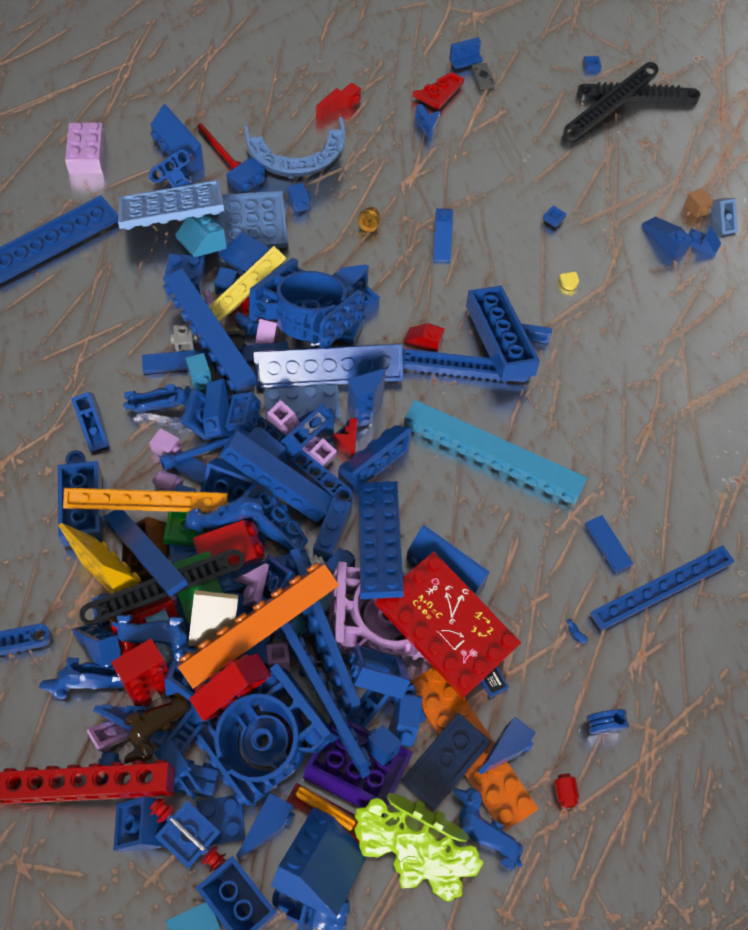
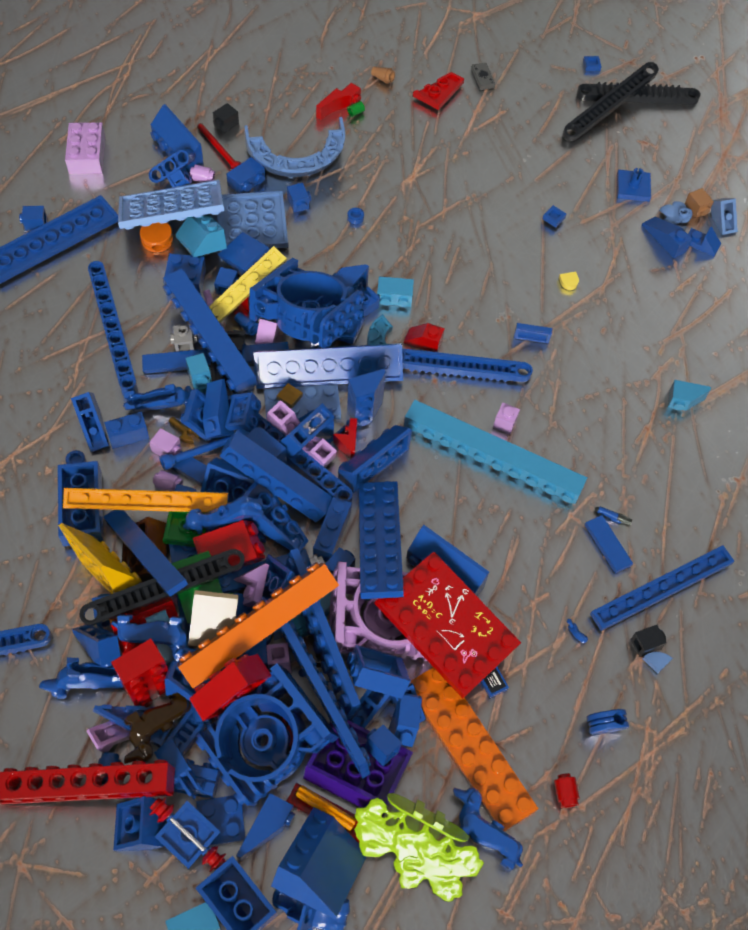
(33, 217): none -> blue brick
(112, 327): none -> blue beam
(126, 430): none -> blue brick
(156, 237): none -> orange head
(184, 430): none -> pearl gold bar
(202, 174): none -> lavender brick
(225, 117): none -> black brick
(289, 395): none -> pearl gold tile
(355, 215): none -> blue tile
(356, 108): none -> green hinge
(369, 219): pearl gold piece -> none
(379, 331): none -> dark azure tile
(384, 74): none -> medium nougat cone
(395, 291): none -> dark azure brick
(427, 121): blue slope -> none
(442, 235): blue slope -> none
(446, 761): dark blue tile -> none
(465, 53): blue bracket -> none
(502, 333): blue brick -> none
(506, 418): none -> lavender brick
(510, 744): blue slope -> none
(614, 516): none -> blue piece
(634, 185): none -> blue tile
(648, 640): none -> black brick
(657, 660): none -> medium blue tile
(676, 213): none -> medium blue plate
(686, 395): none -> dark azure slope

